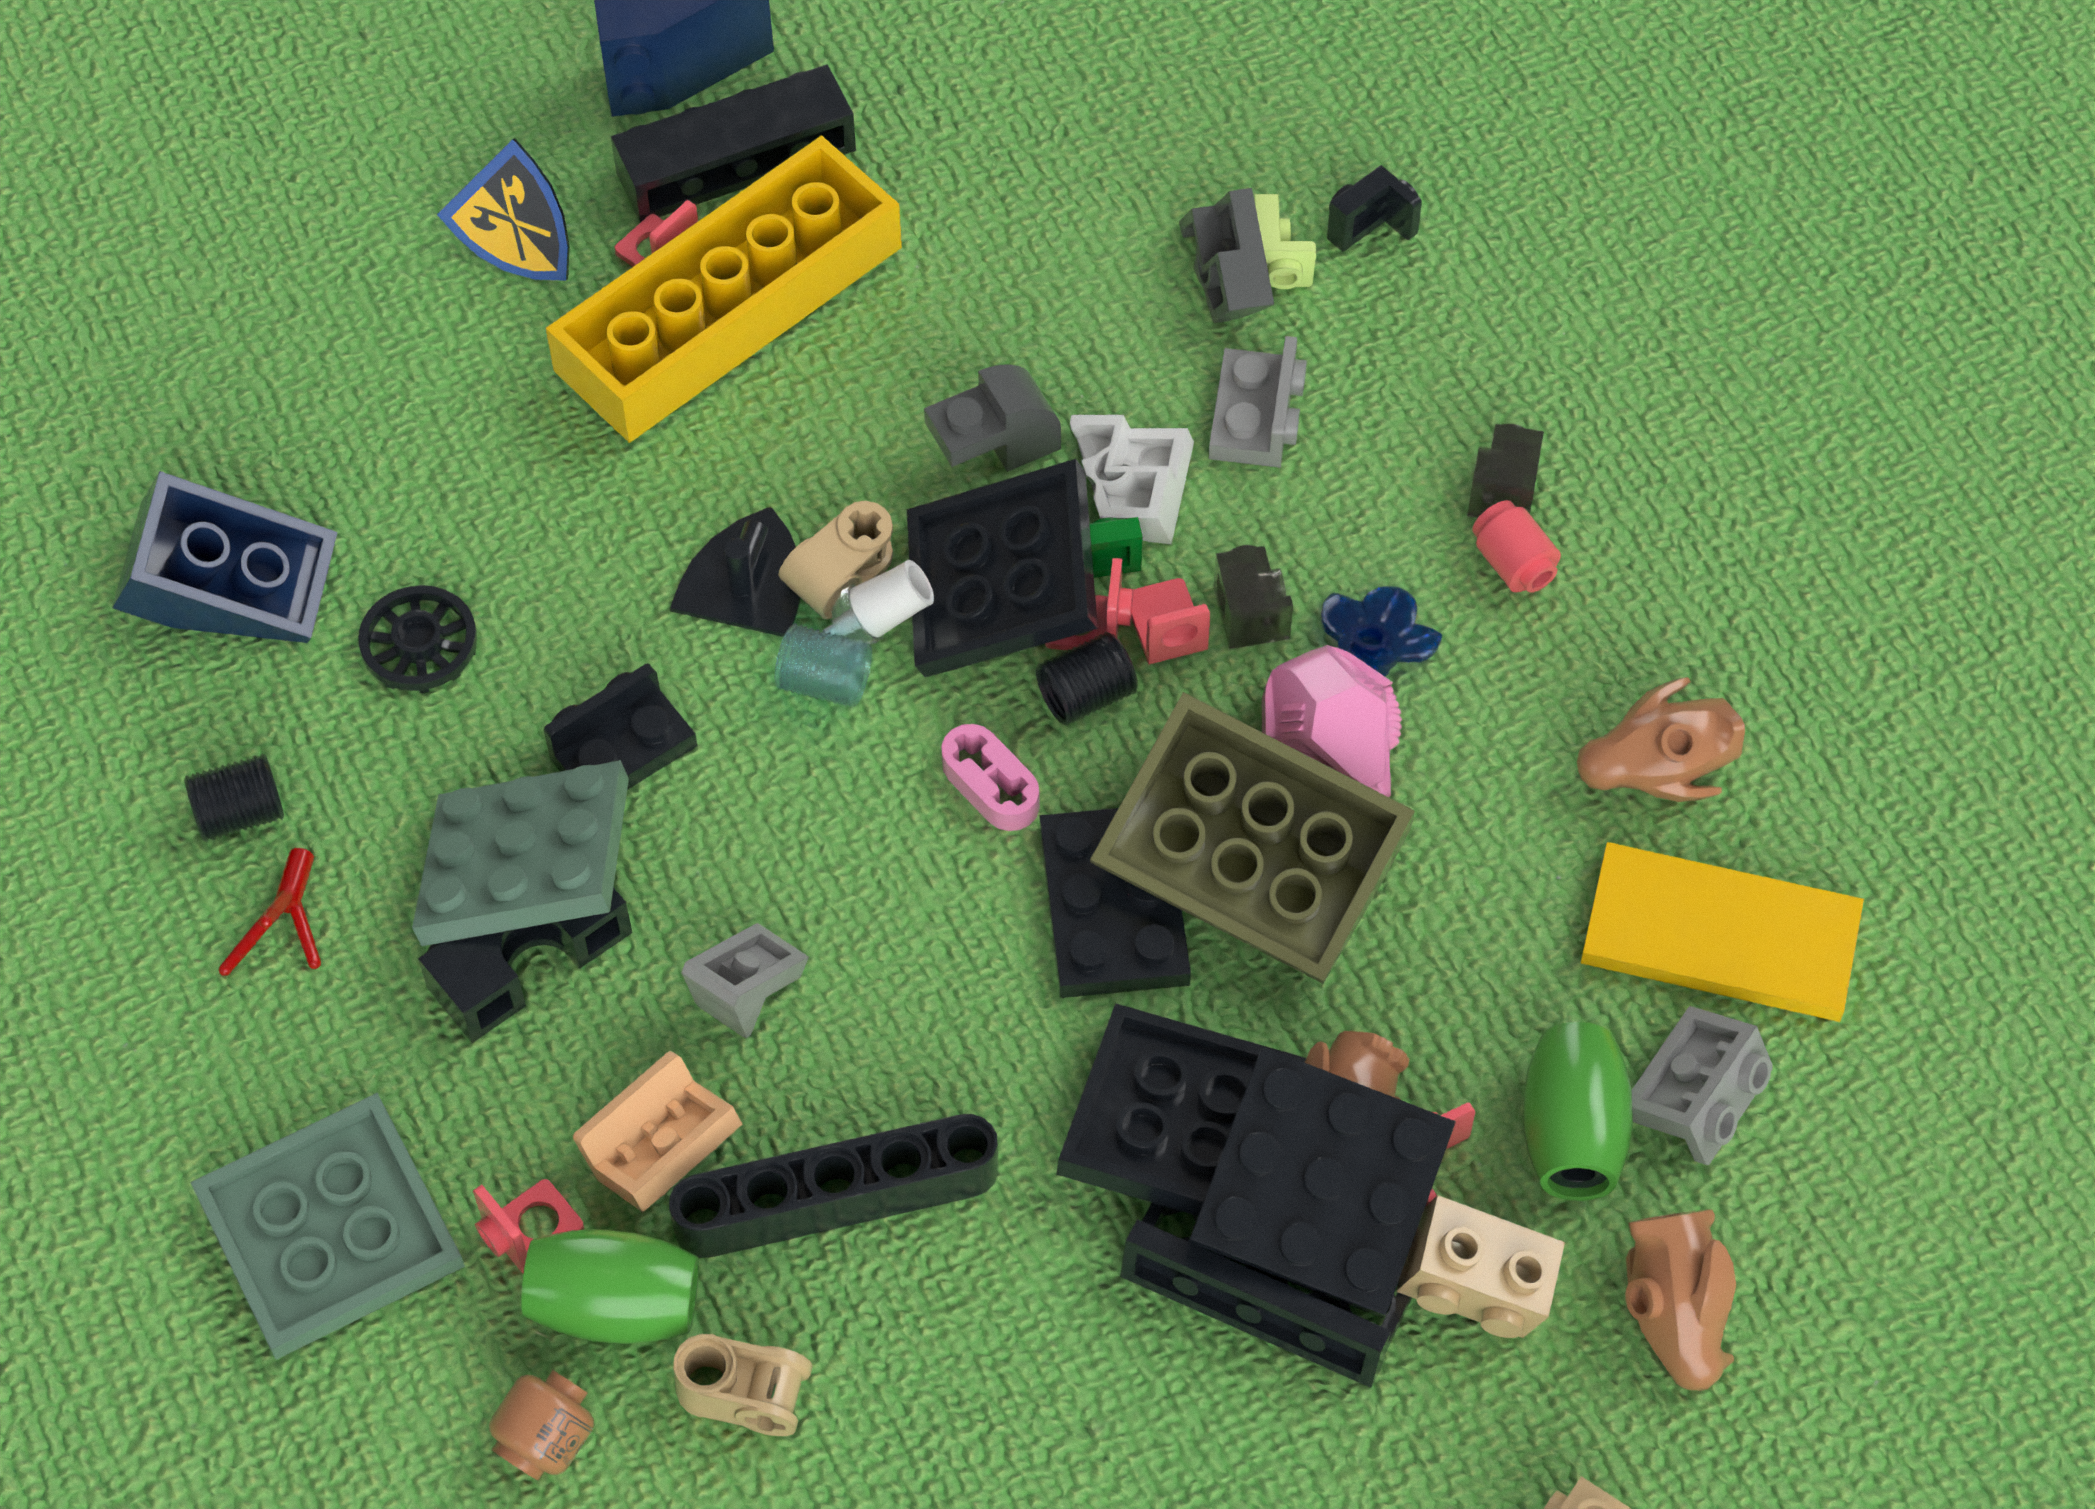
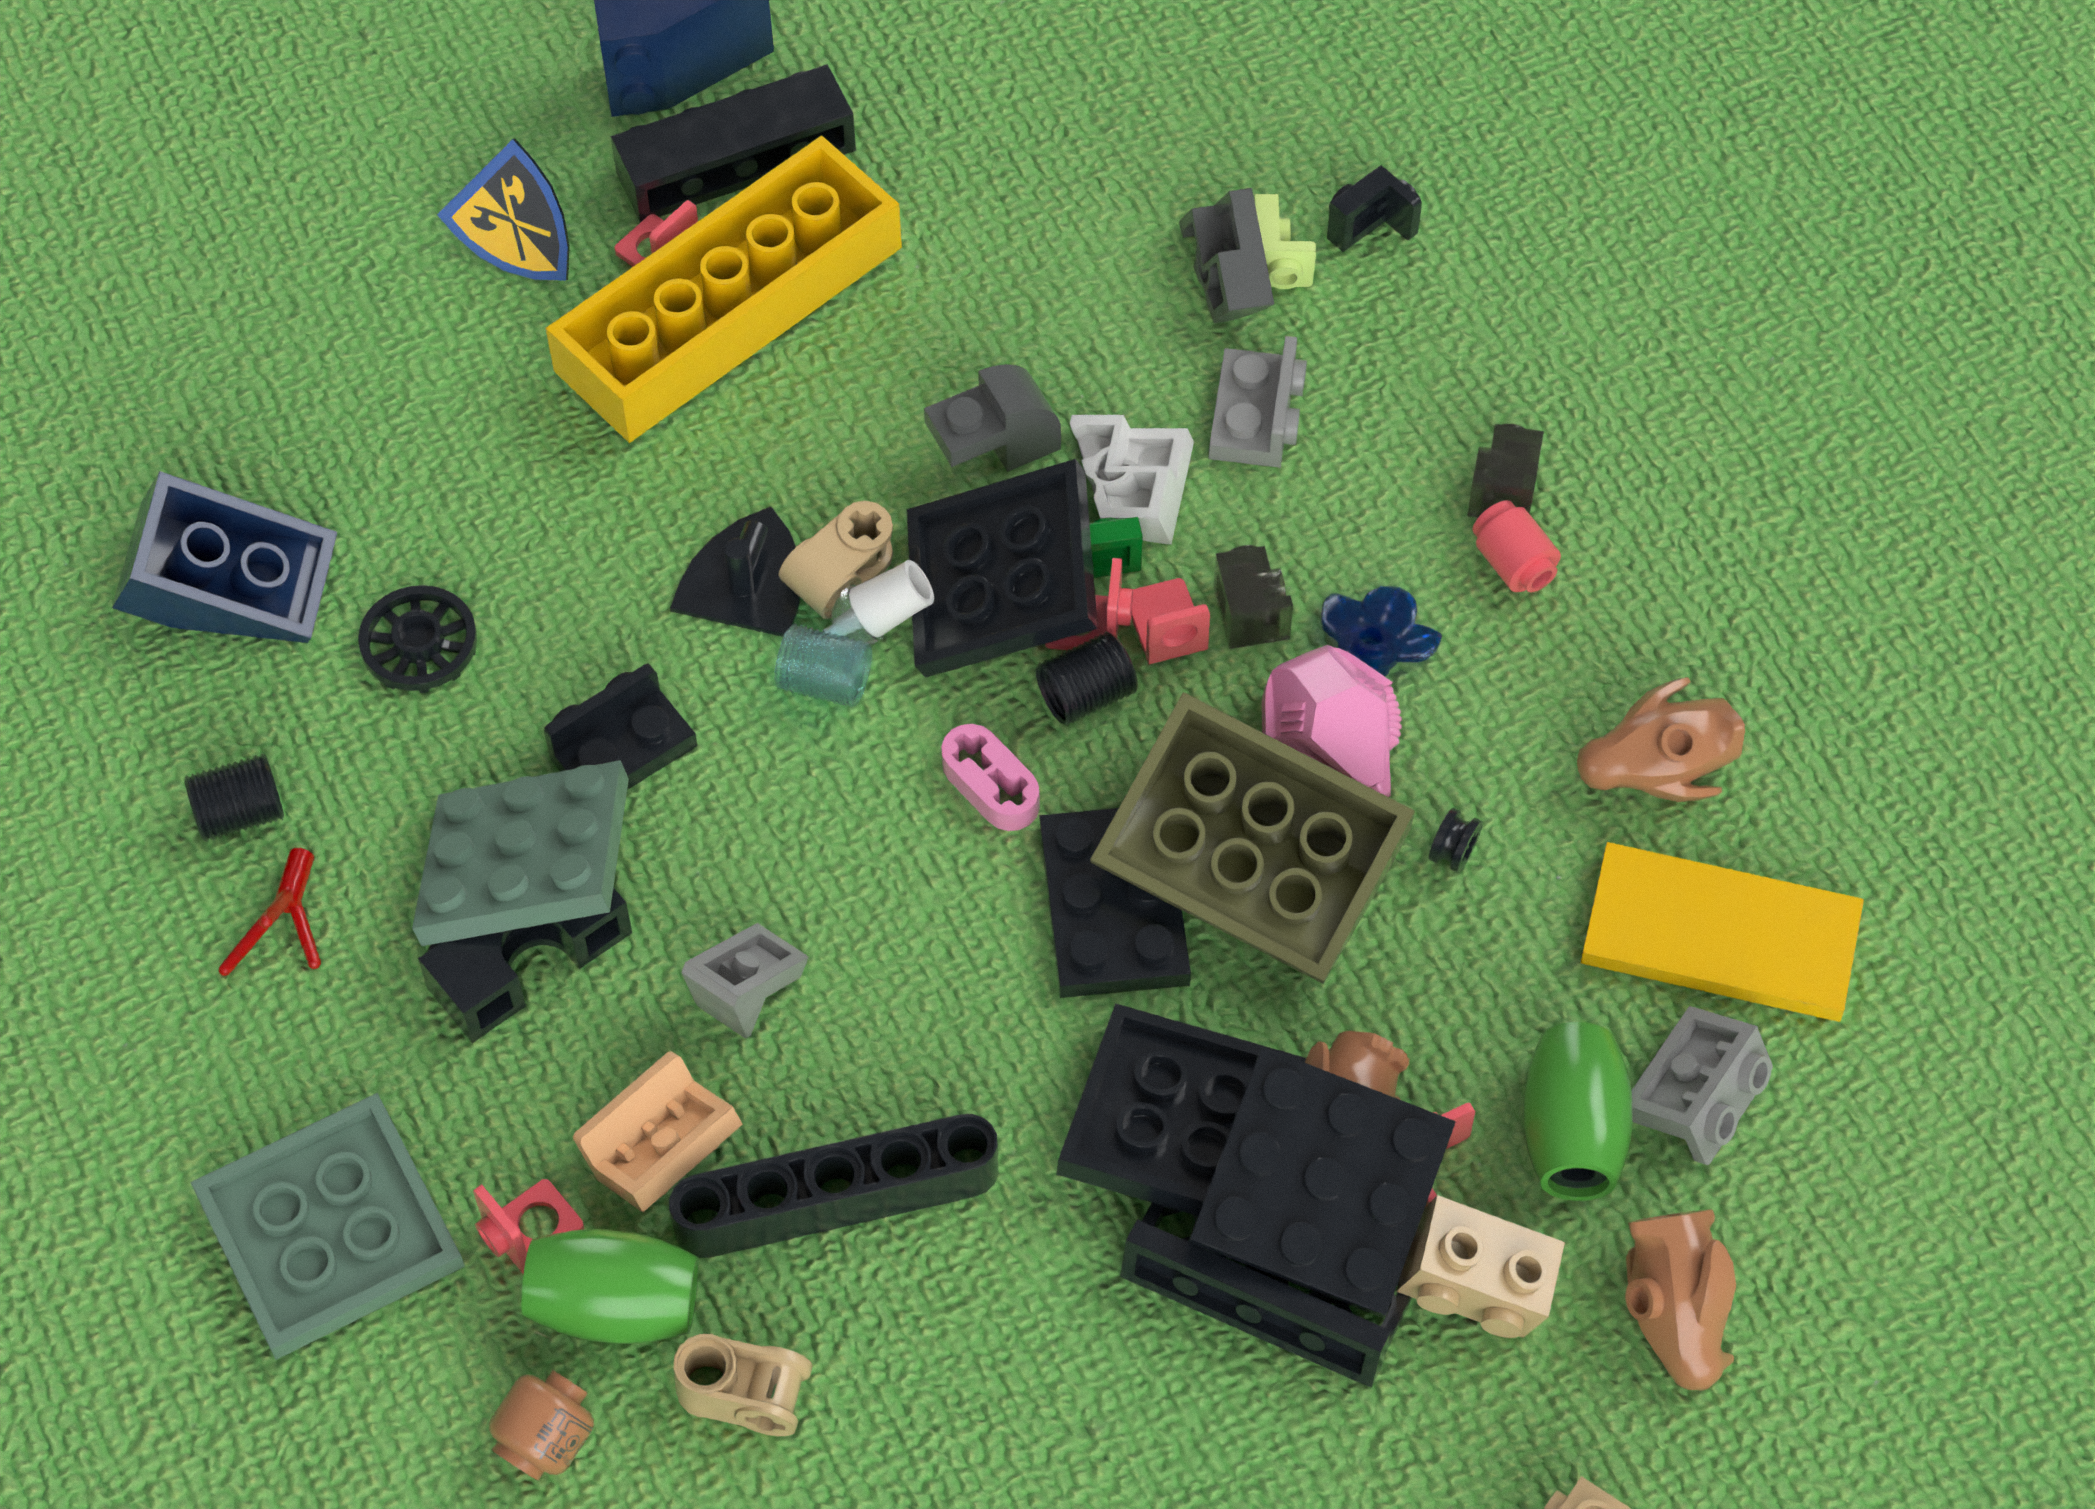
(1455, 840): none -> black bush

